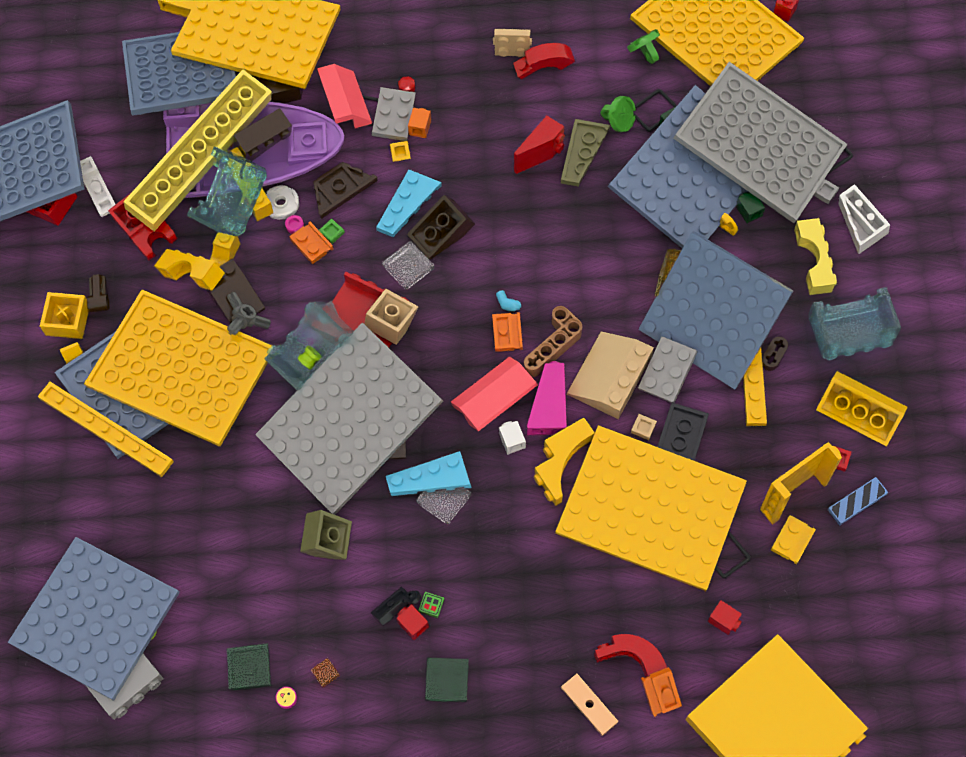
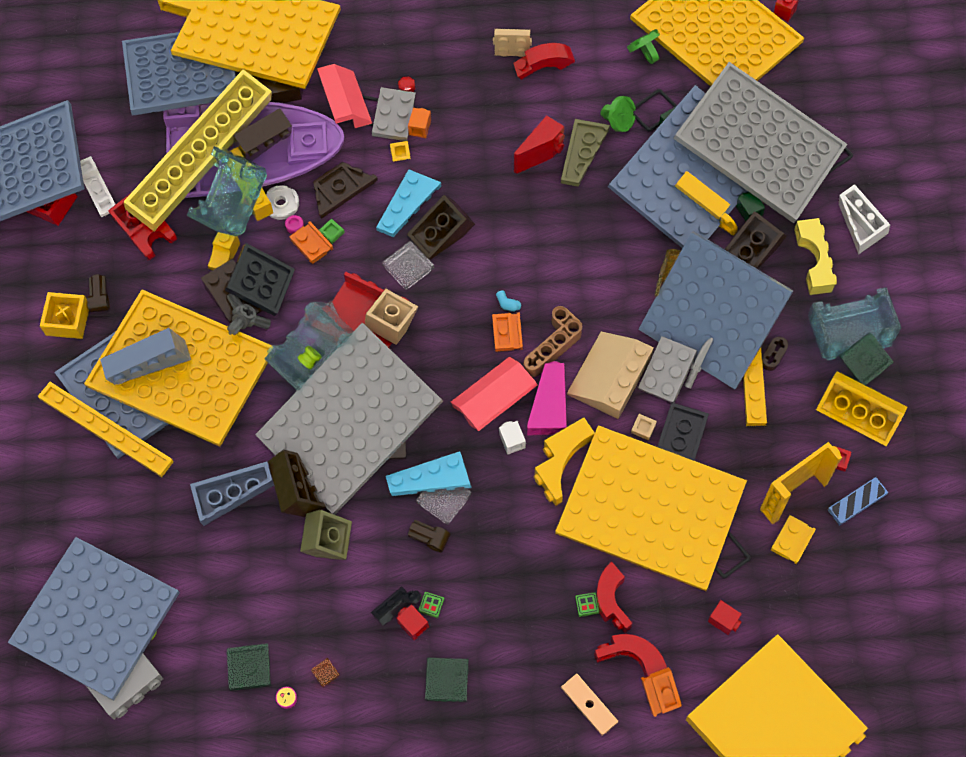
(71, 352): yellow slope -> none
(145, 357): none -> sand blue wedge
(203, 271): yellow arch -> none
(225, 492): none -> sand blue wedge
(260, 279): none -> black plate
(292, 485): none -> dark brown wedge
(434, 538): none -> dark brown piece
(587, 604): none -> bright green tile
(608, 583): none -> red arch
(696, 367): none -> light grey piece
(702, 195): none -> yellow tile
(756, 241): none -> dark brown slope
(826, 191): light grey plate -> none
(866, 359): none -> clear green plate

